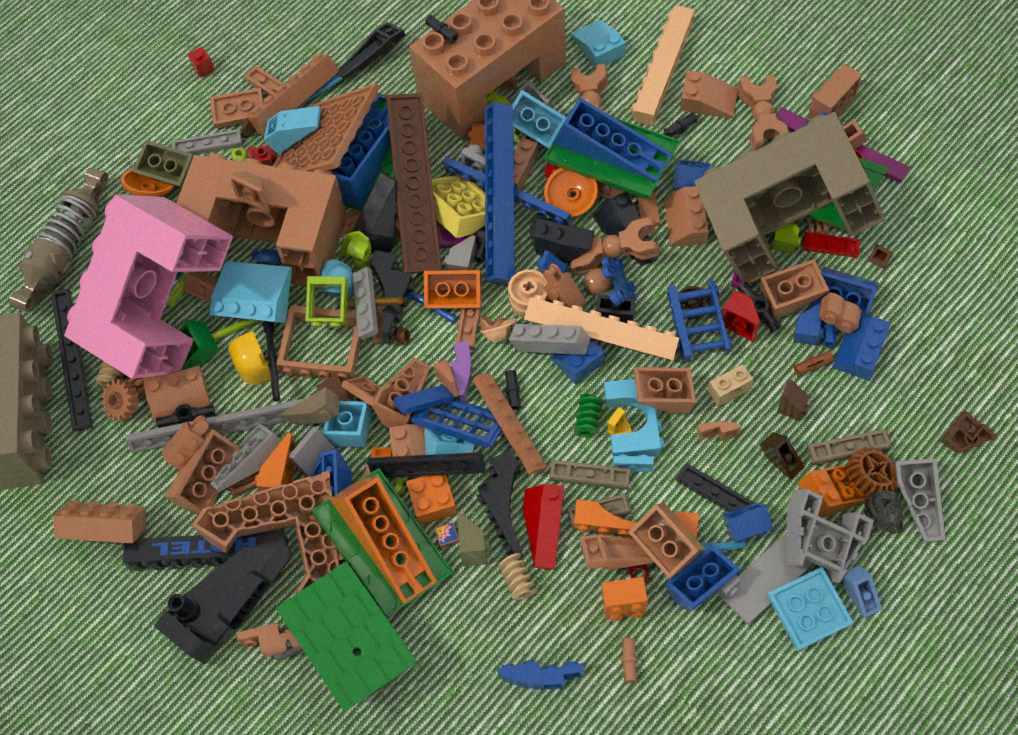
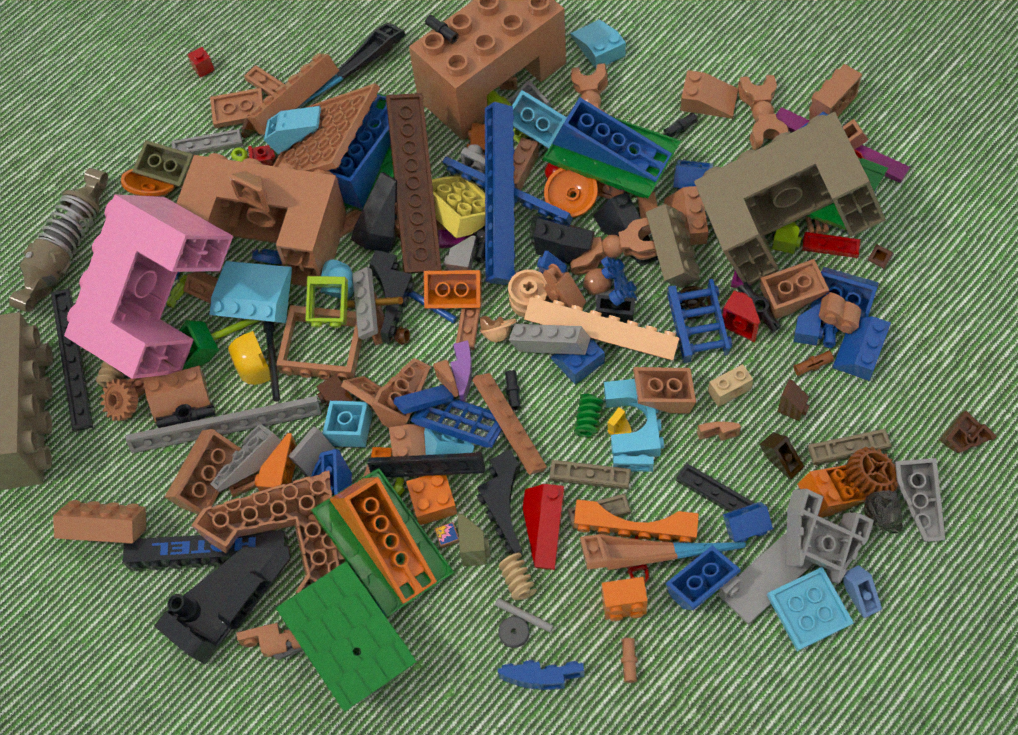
(185, 442): nougat brick -> none
(314, 409): dark tan slope -> none
(358, 247): lime panel -> none
(513, 640): none -> dark grey piece
(524, 615): none -> light grey bar
(663, 65): light nougat brick -> none
(666, 540): nougat slope -> none
(673, 245): none -> dark tan brick

